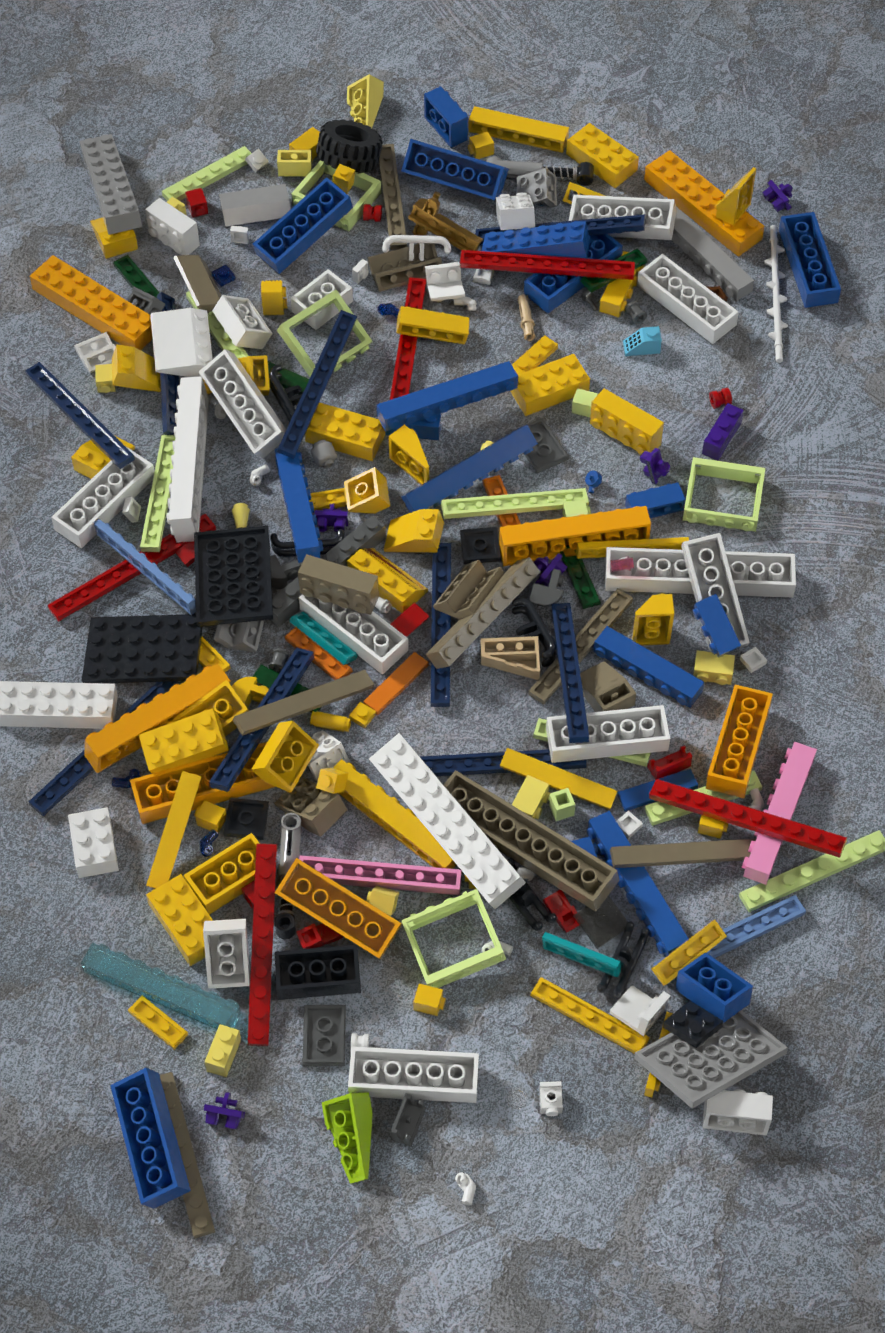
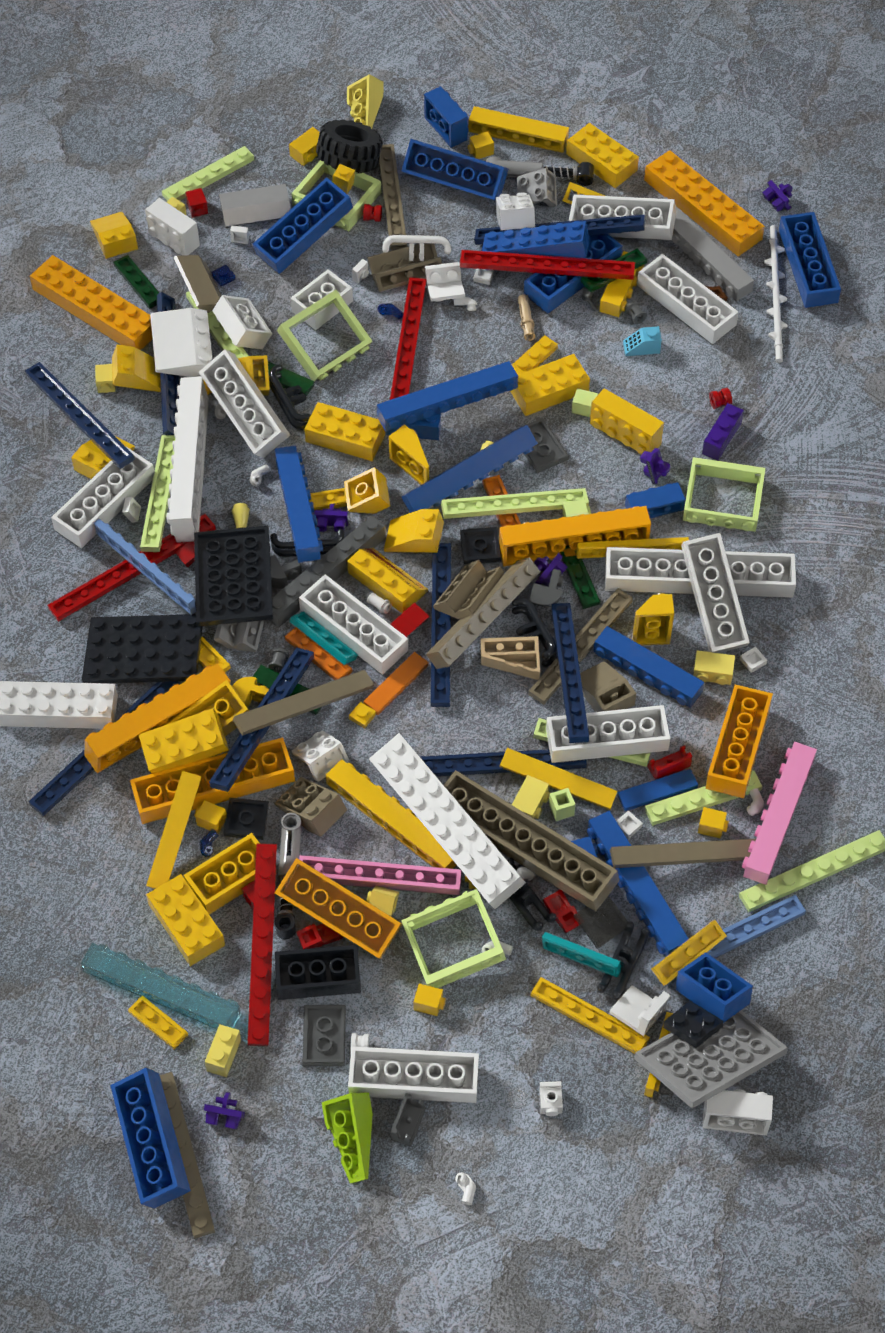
(93, 842): white brick -> none
(95, 351): white slope -> none
(110, 184): light grey brick -> none
(125, 782): clear blue arm -> none
(146, 301): dark grey hinge -> none
(226, 953): white brick -> none
(256, 160): white plate -> none
(273, 297): yellow brick -> none
(285, 756): yellow slope -> none
(294, 162): light yellow brick -> none
(317, 384): dark blue plate -> none
(323, 453): light grey head -> none
(330, 721): yellow piece -> none
(332, 780): yellow brick -> none
(338, 584): dark tan brick -> none
(428, 219): pearl gold piece -> none
(432, 325): yellow brick -> none
(593, 479): blue piece -> none
(622, 564): clear pink pin -> none
(716, 626): blue brick -> none
(736, 199): yellow slope -> none
(748, 818): red plate -> none

